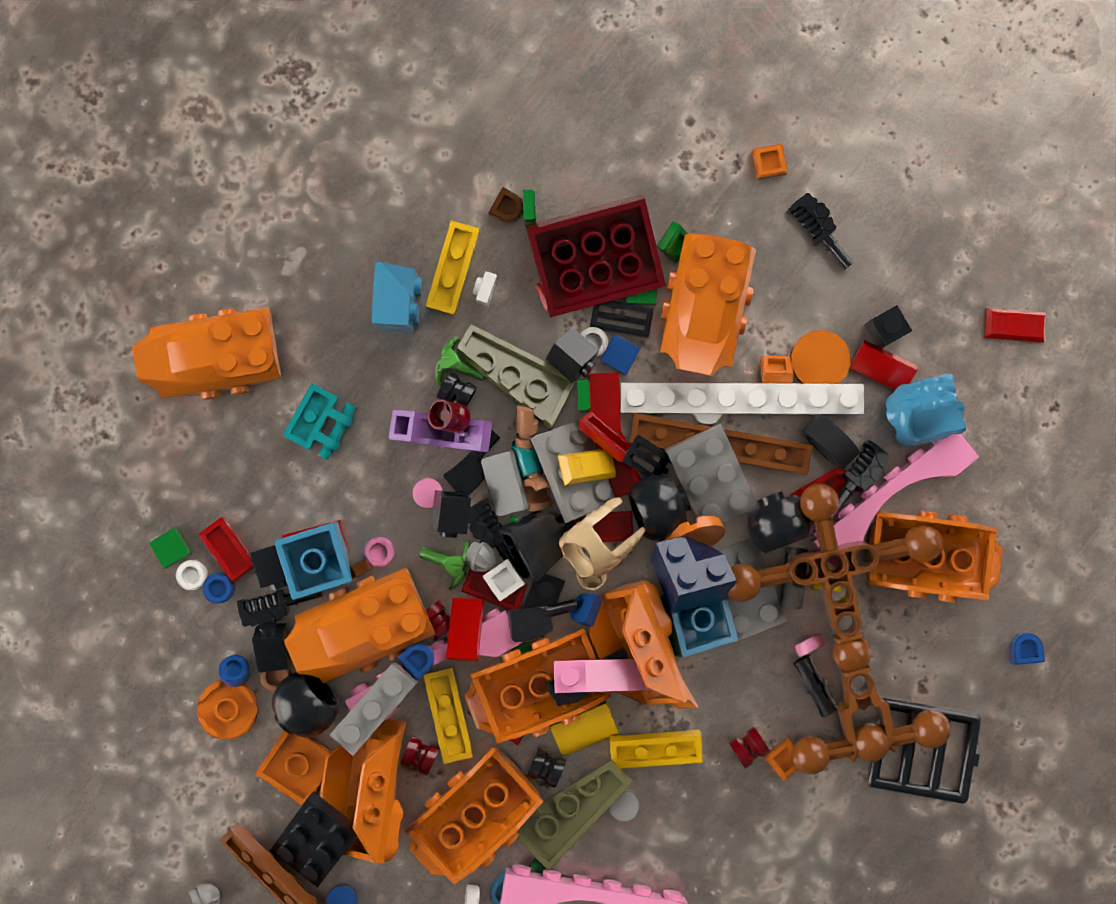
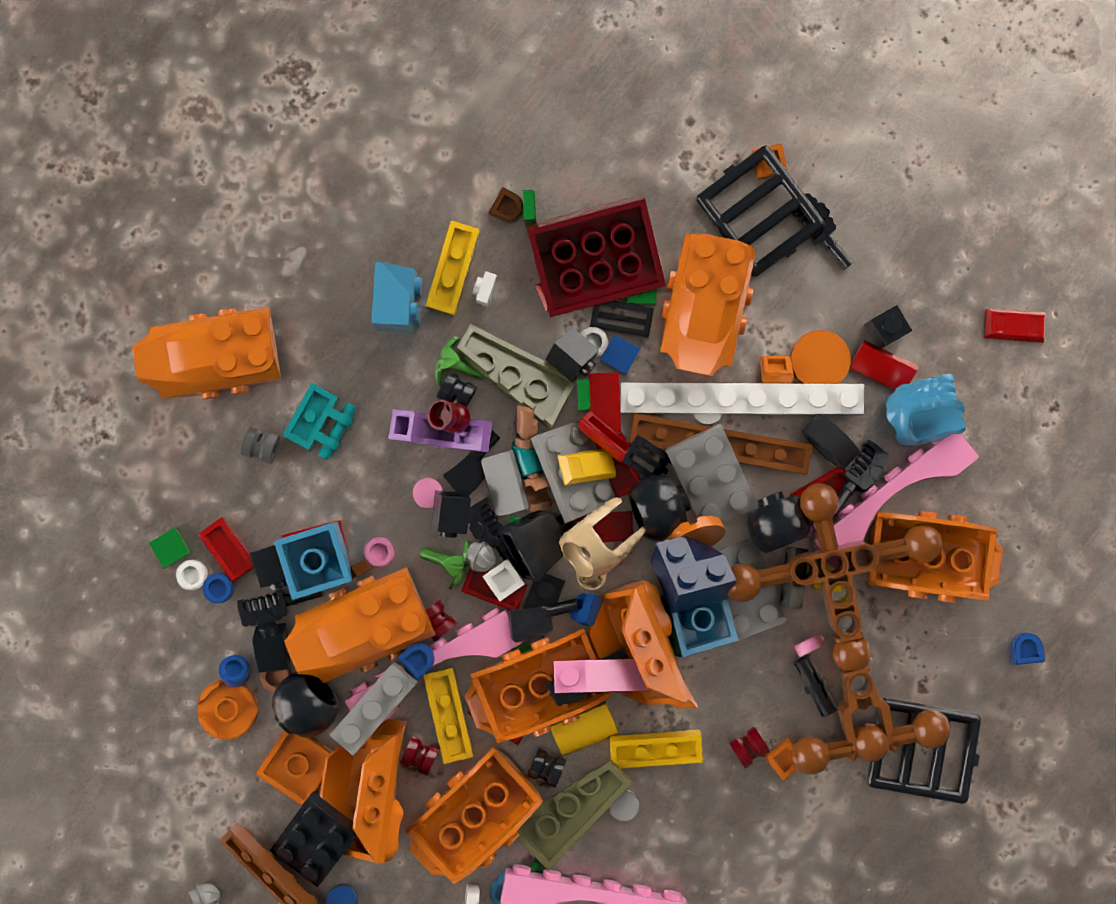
(260, 445): none -> dark grey wheel
(465, 629): red tile -> none
(672, 242): green tile -> none
(780, 177): none -> black bar

